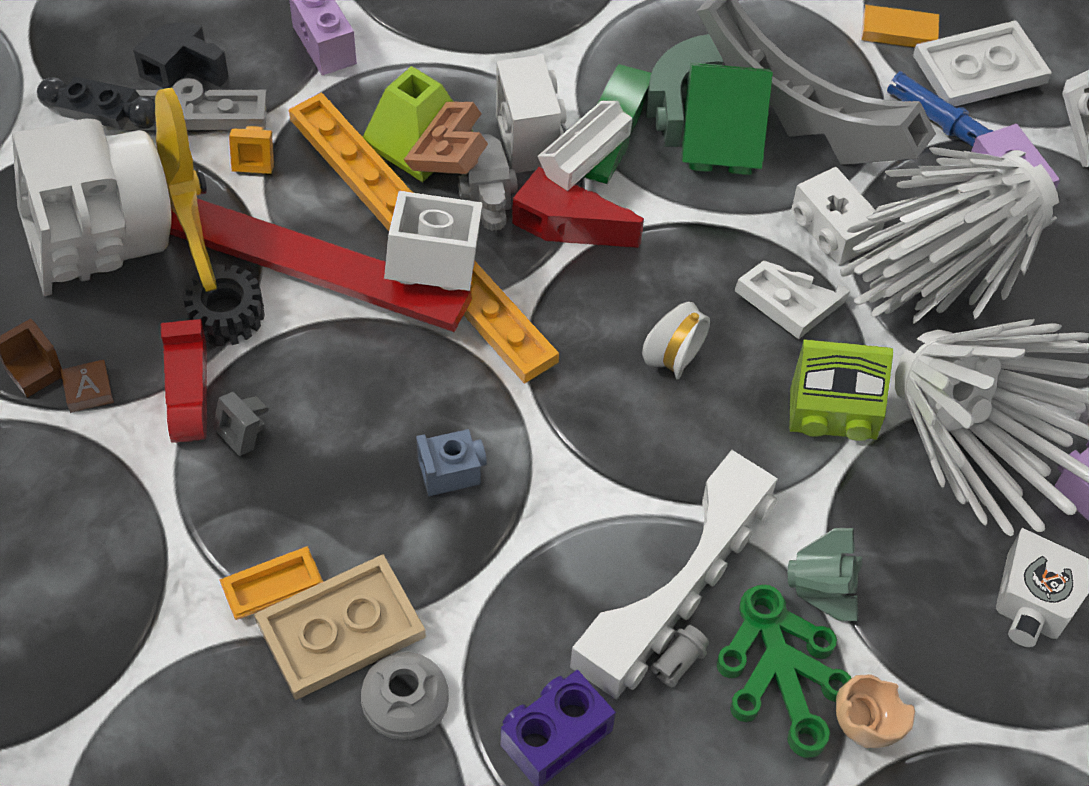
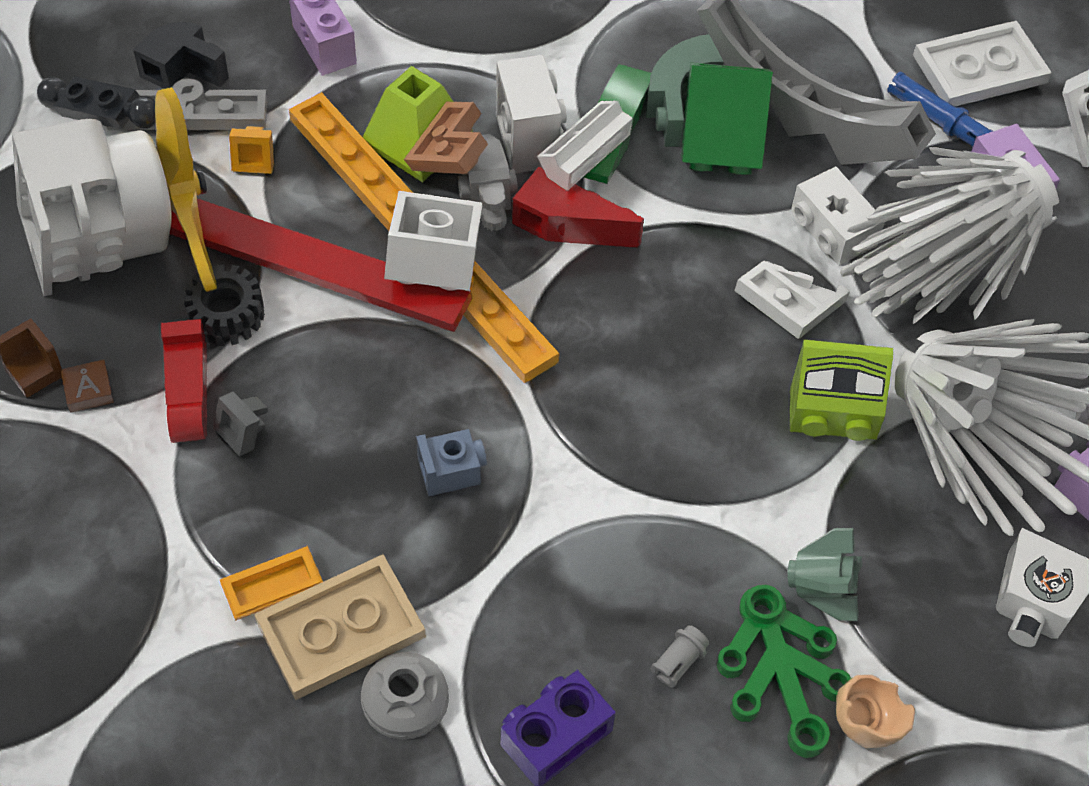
(623, 639): white arch -> none
(676, 338): white piece -> none
(899, 26): light orange tile -> none

